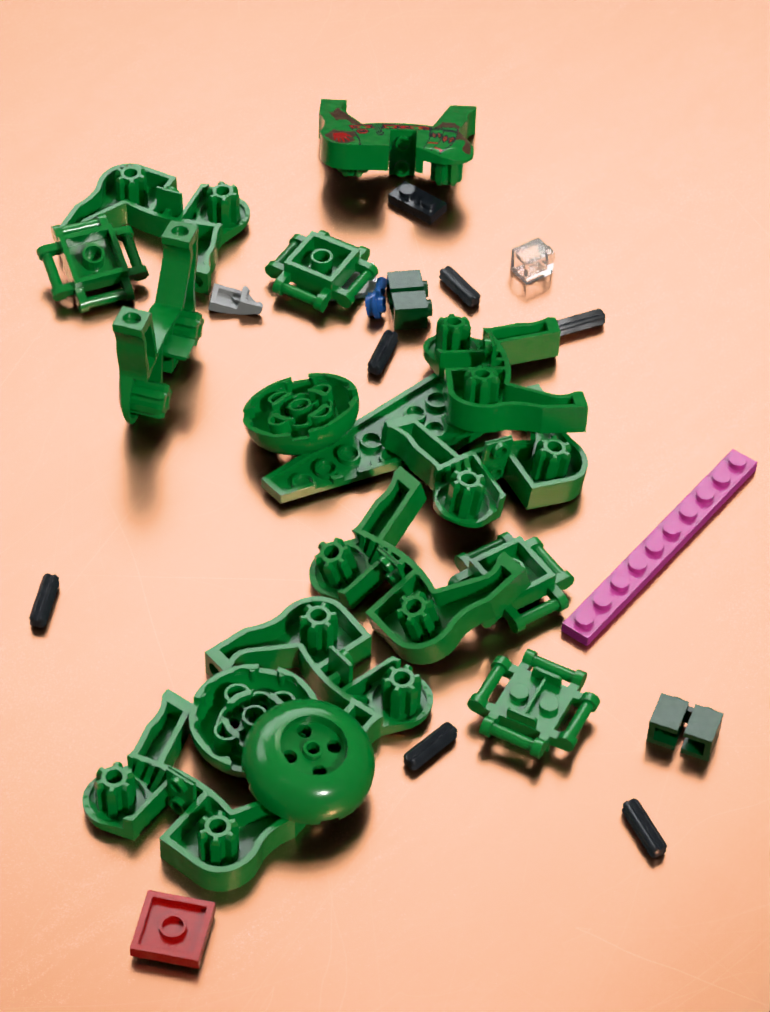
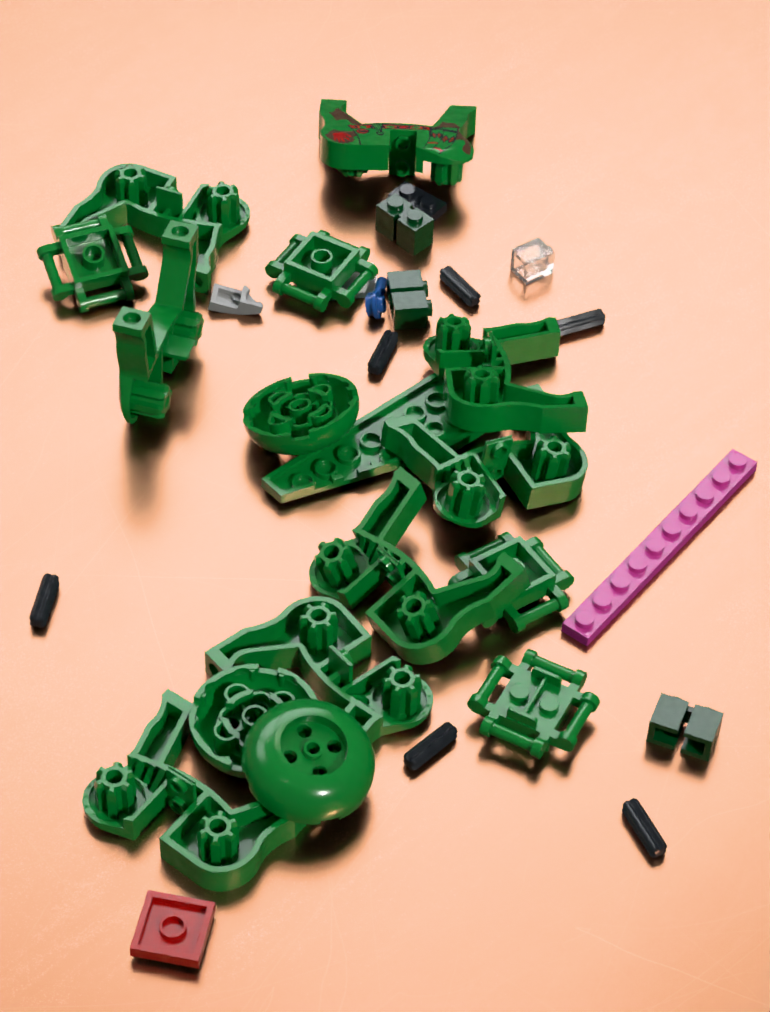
(411, 225): none -> dark green piece

